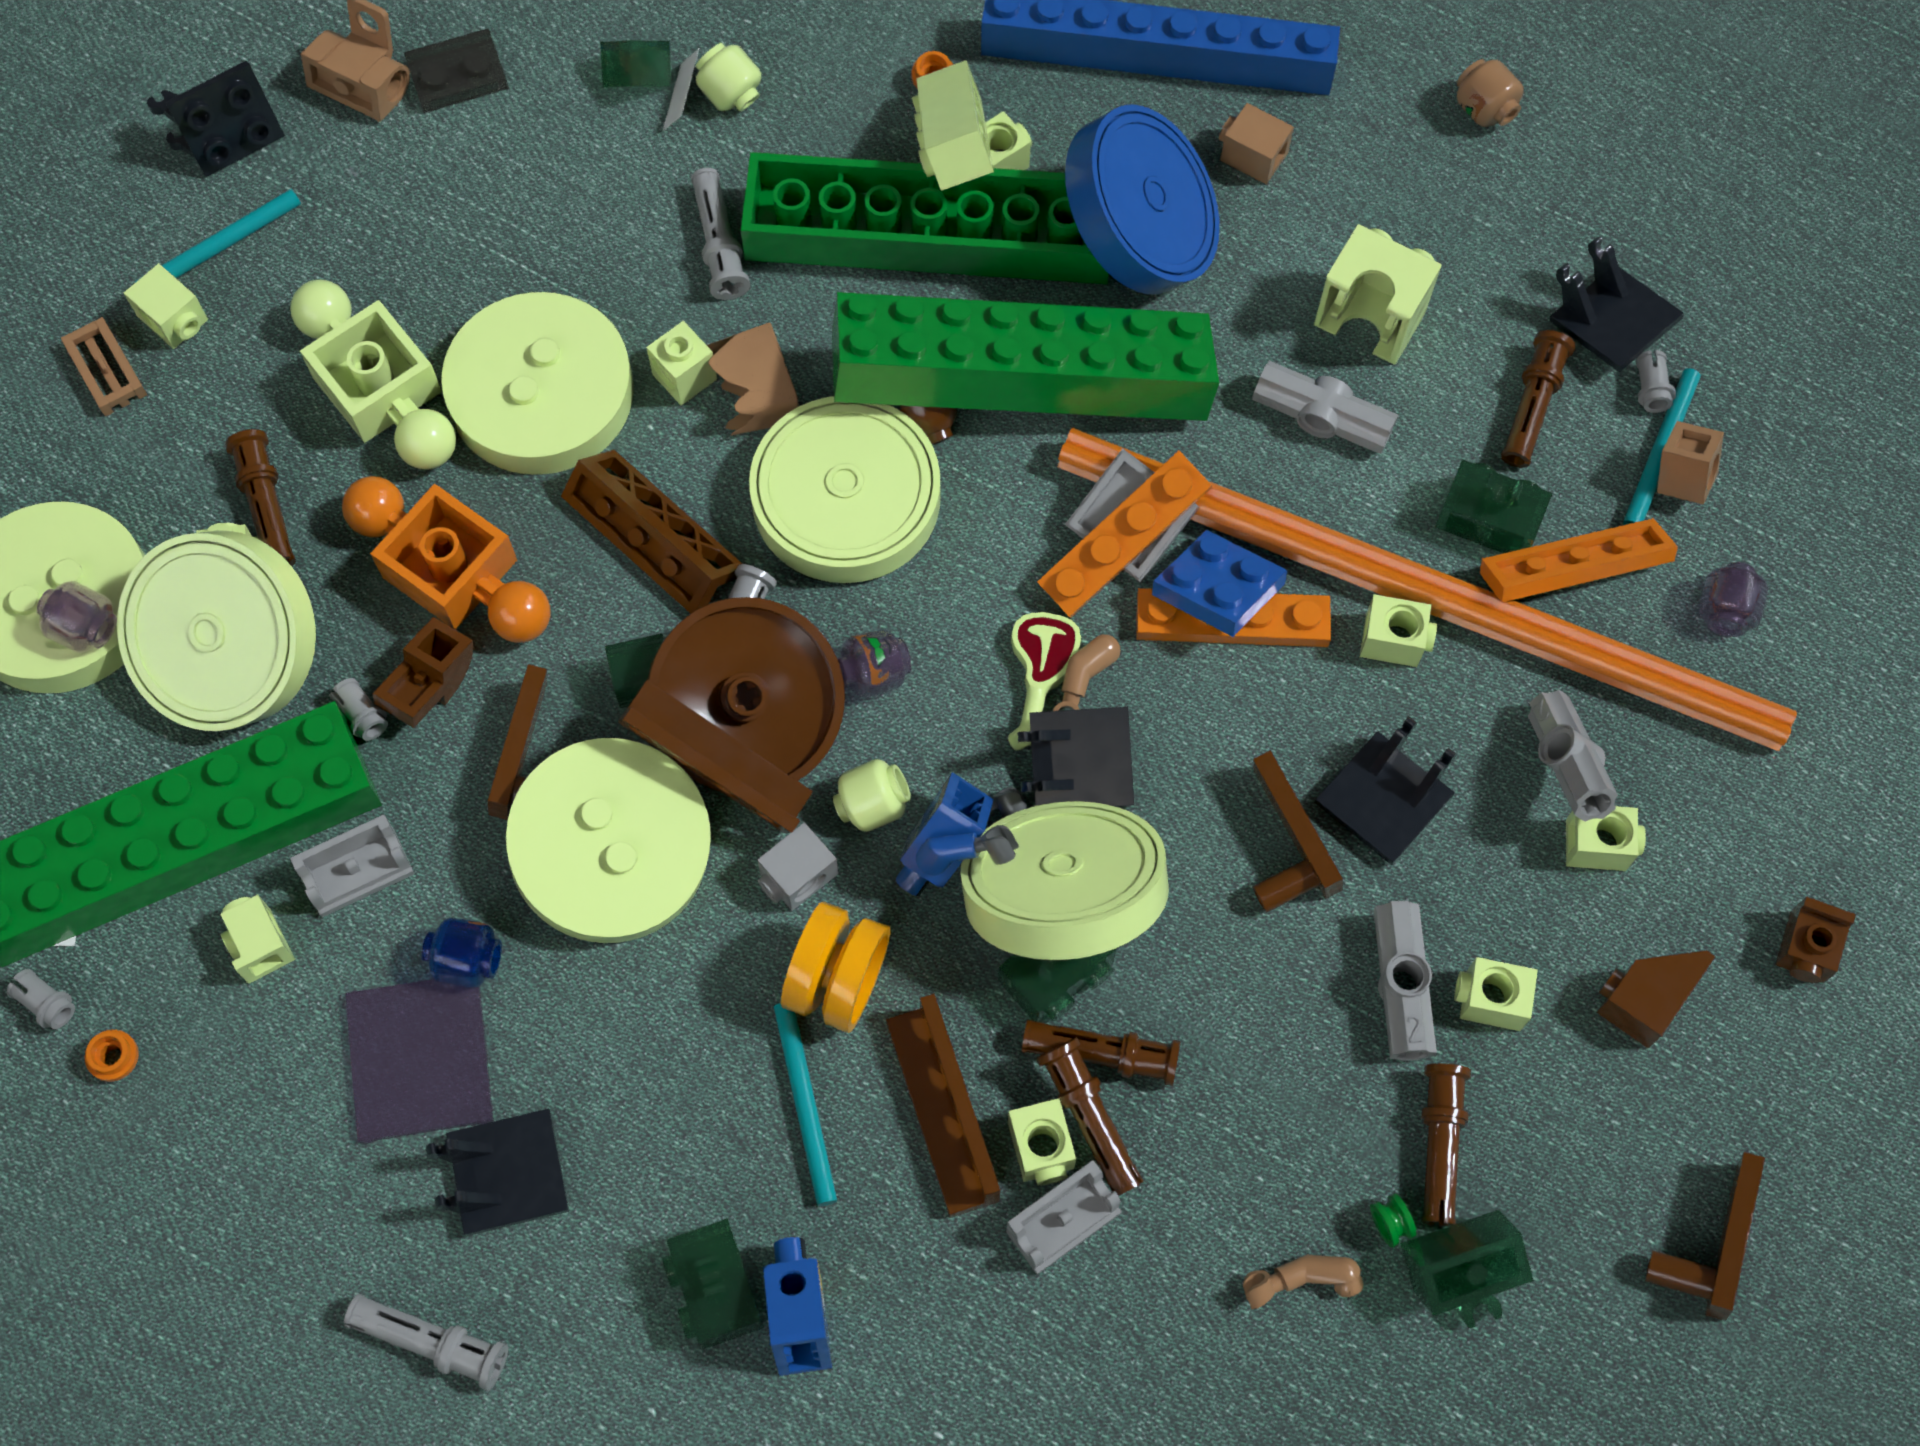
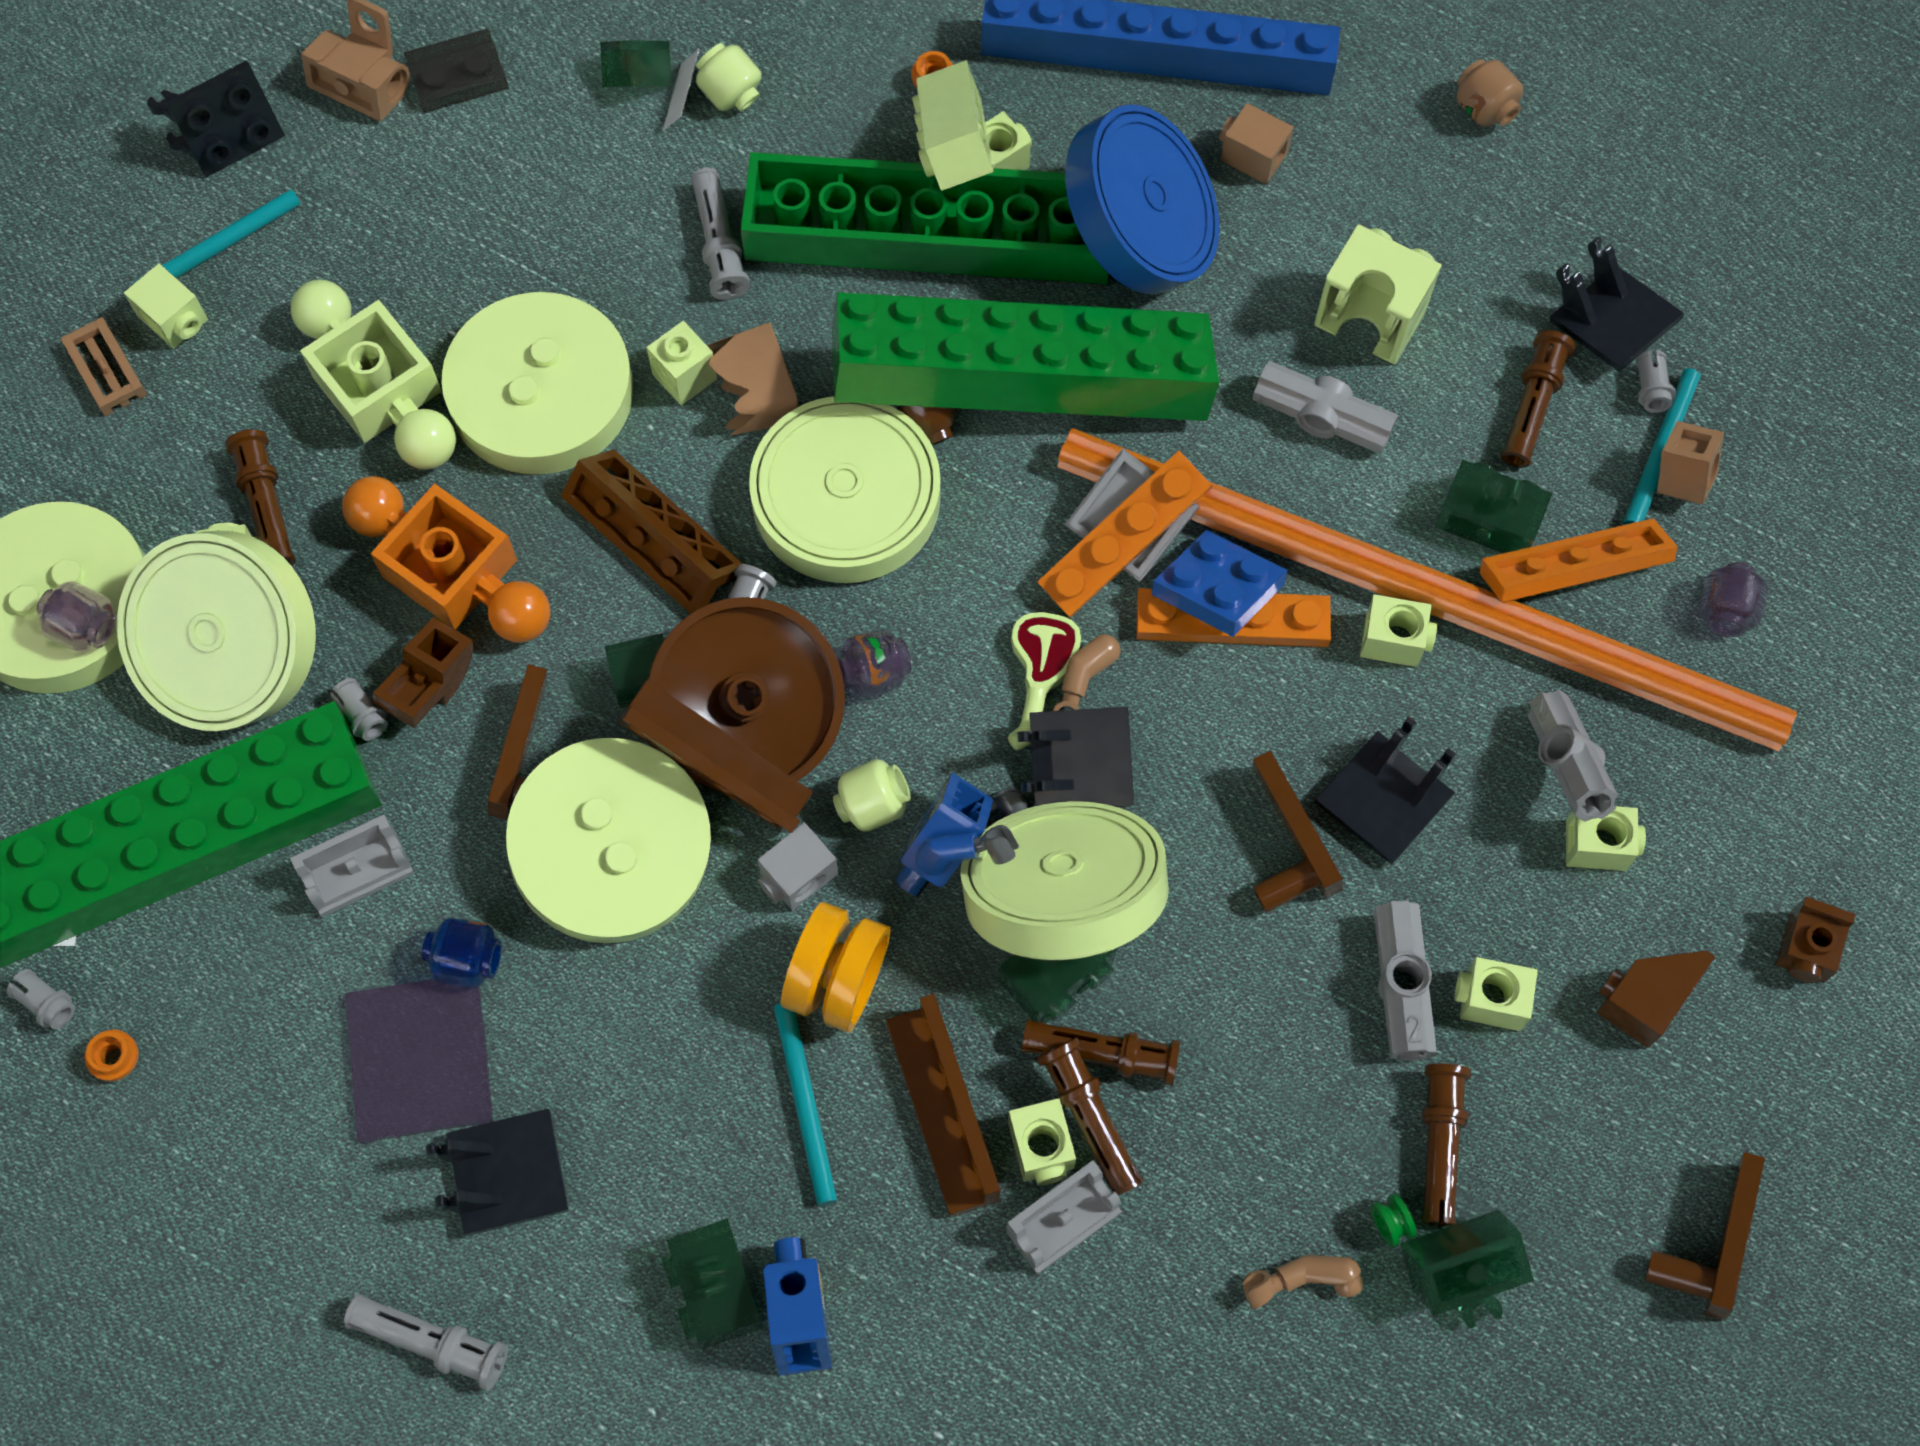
(254, 938): yellowish green brick -> none

